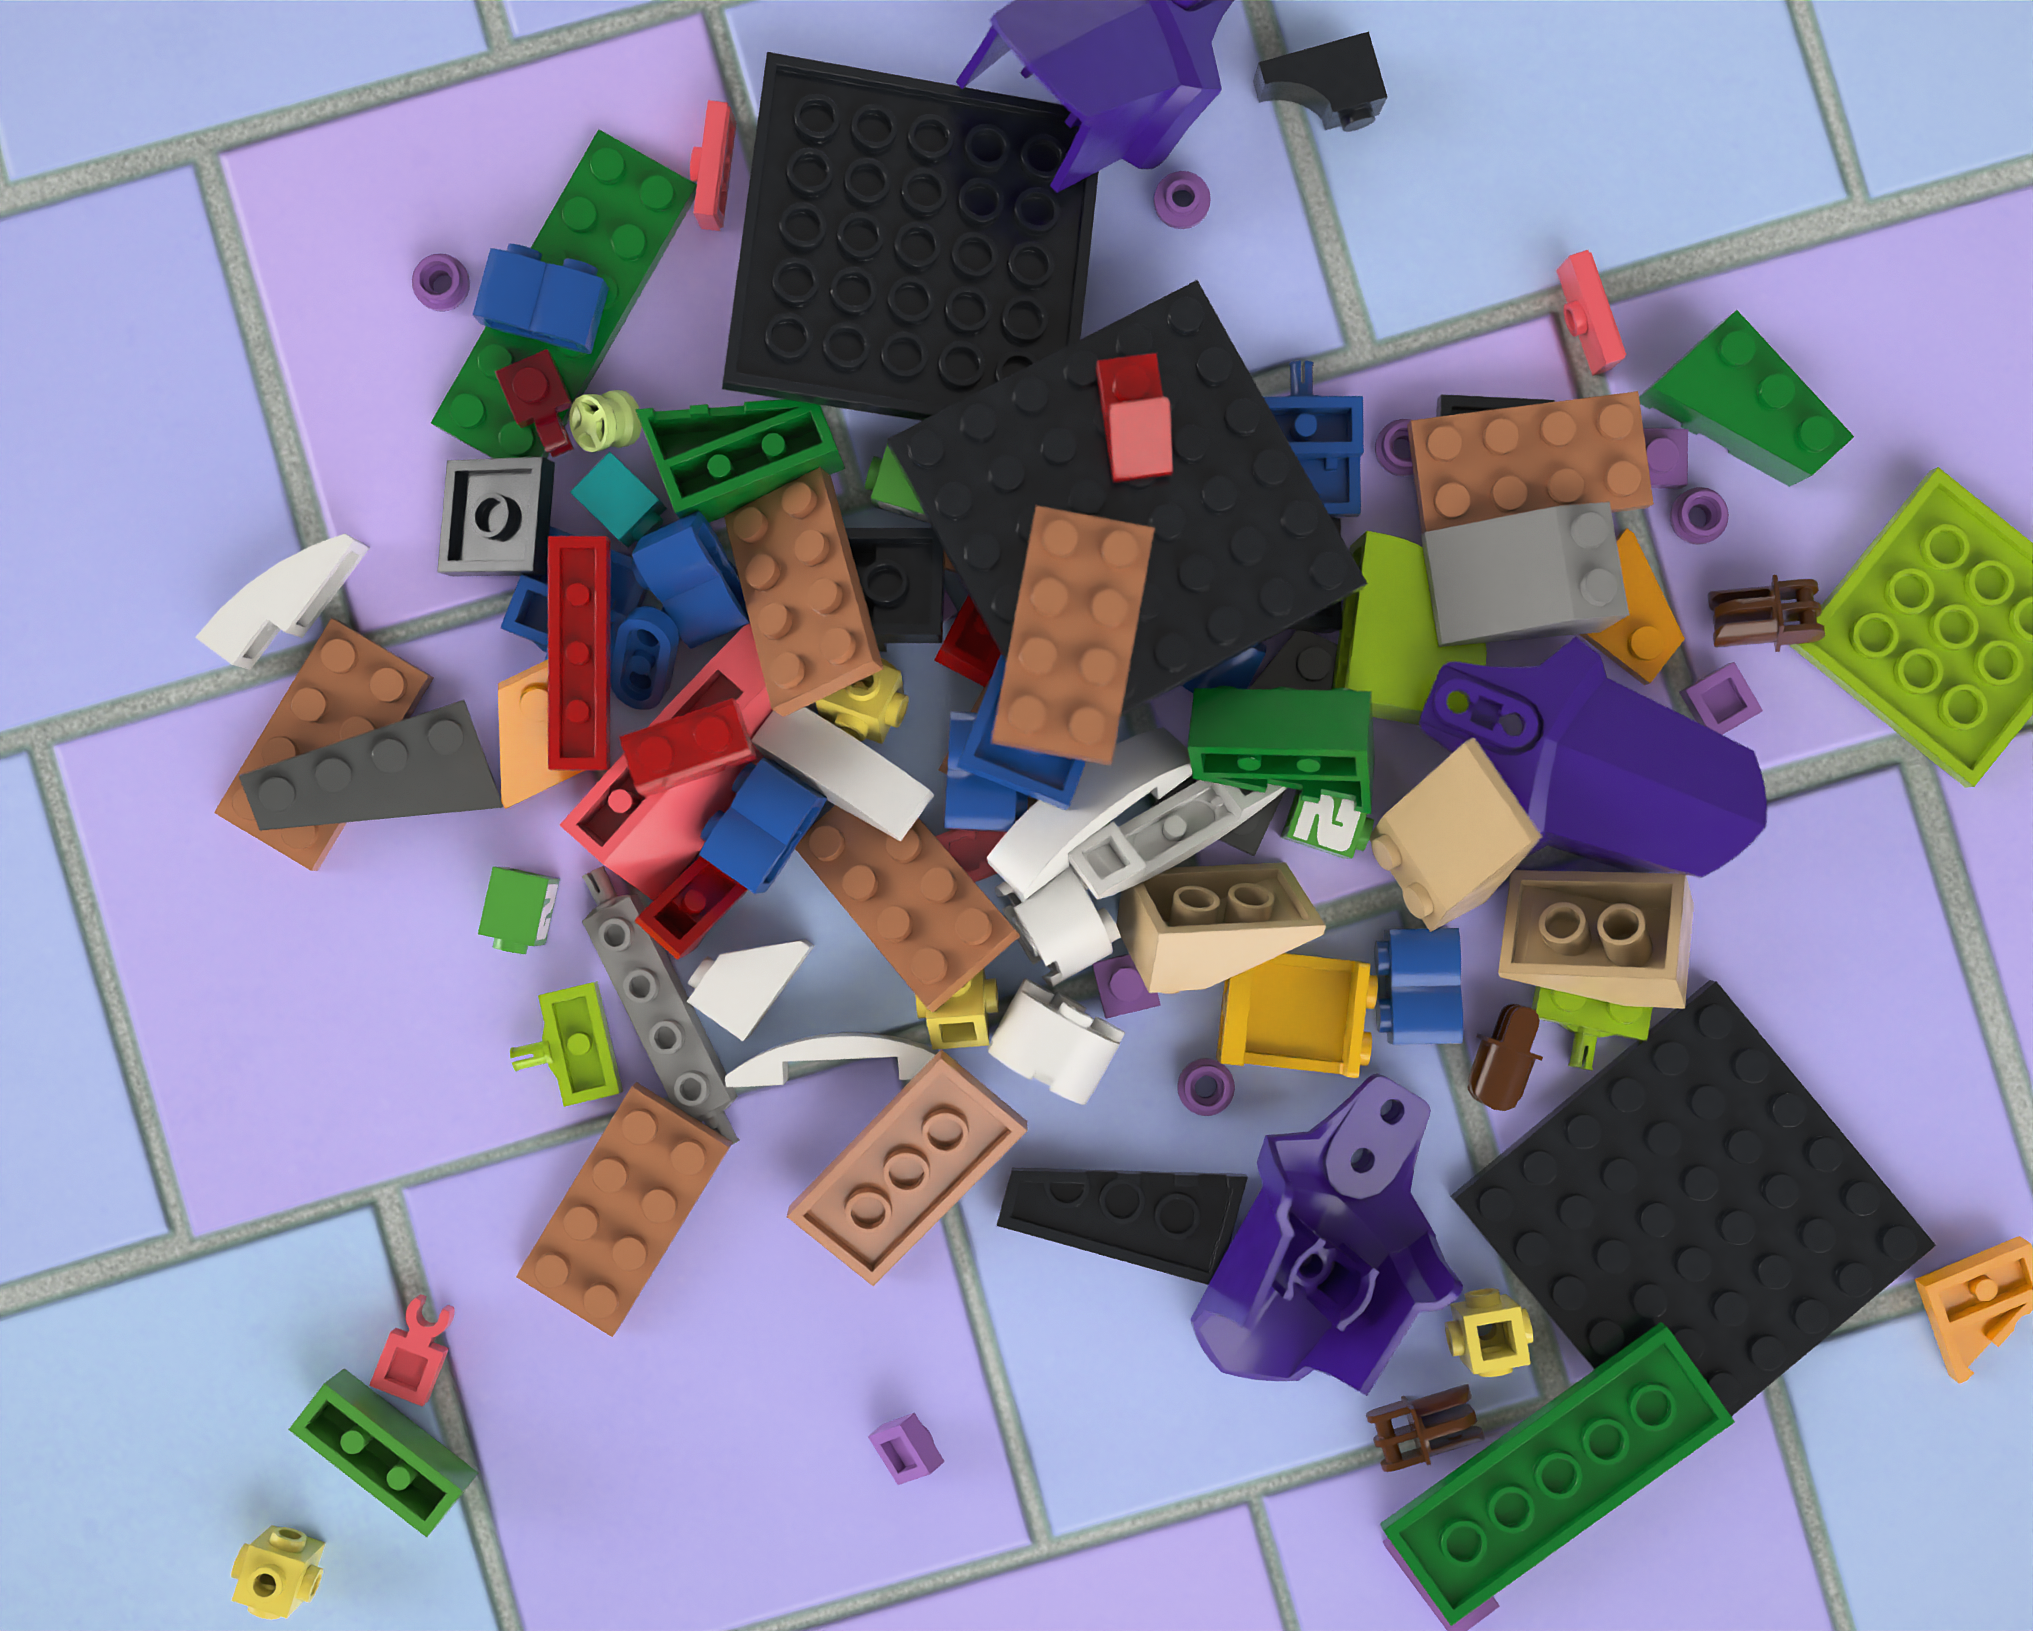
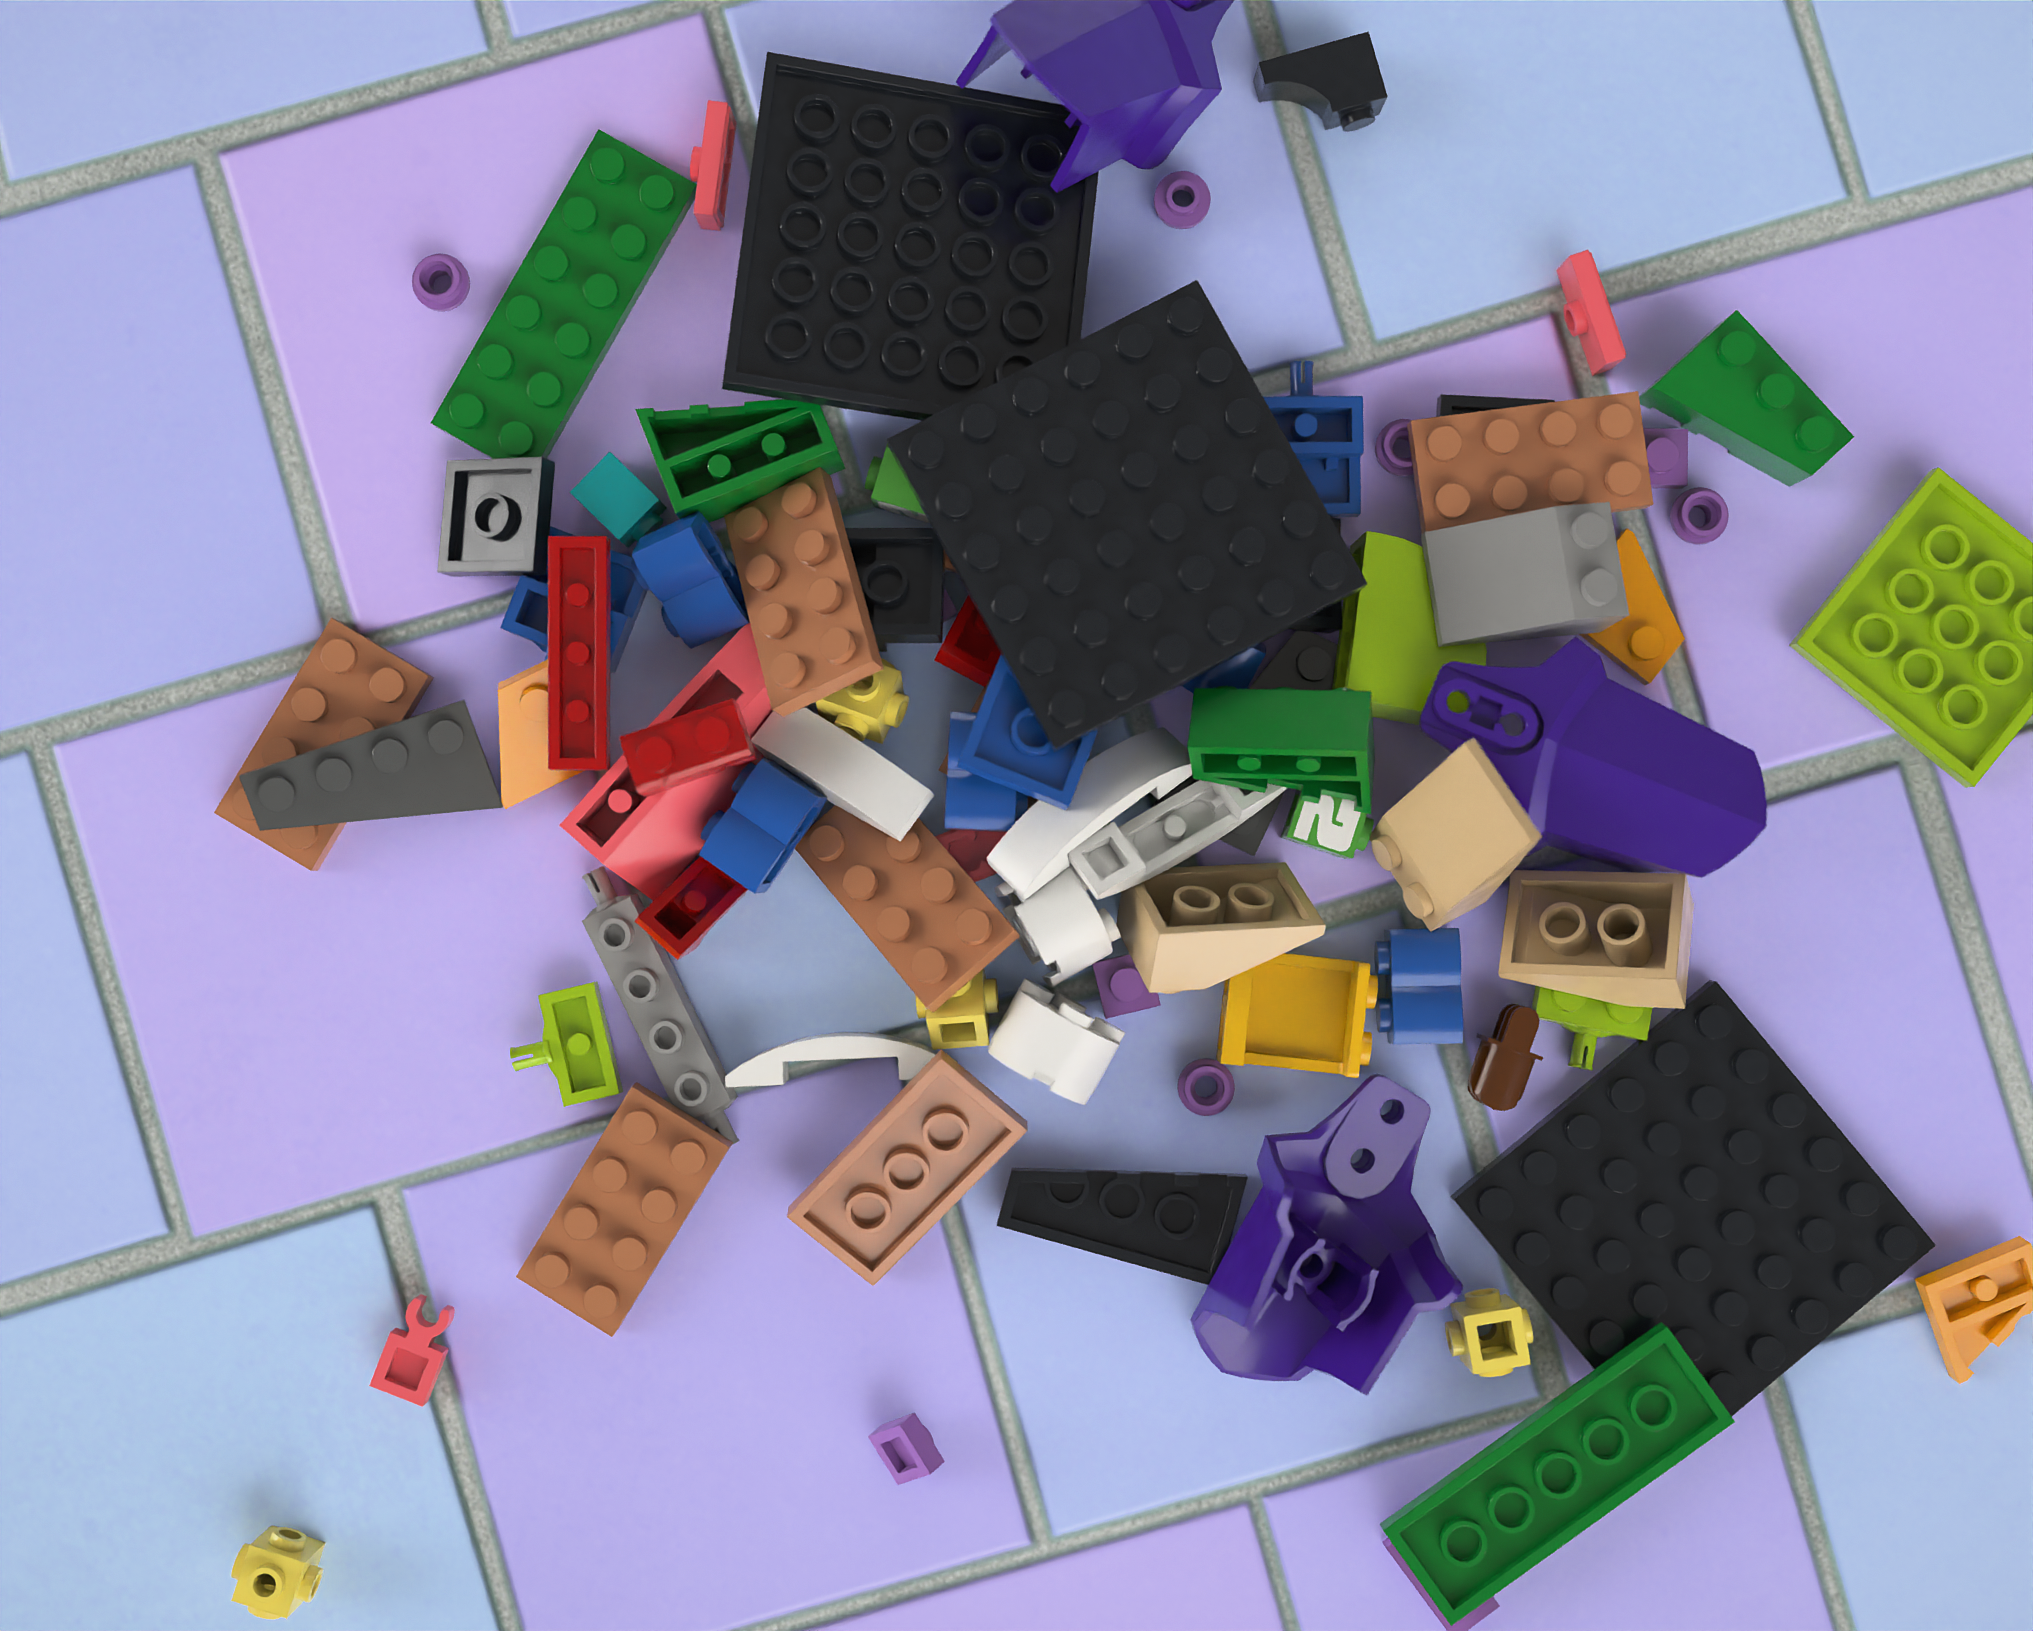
(282, 599): white slope -> none
(383, 1451): bright green brick -> none
(518, 909): bright green brick -> none
(537, 396): dark red plate -> none
(541, 298): blue brick -> none
(605, 420): yellowish green wheel -> none
(644, 645): blue plate -> none
(745, 984): white slope -> none
(1073, 635): nougat plate -> none
(1135, 417): slope -> none
(1435, 1423): reddish brown arm -> none
(1721, 699): medium lavender plate -> none
(1758, 615): reddish brown arm -> none

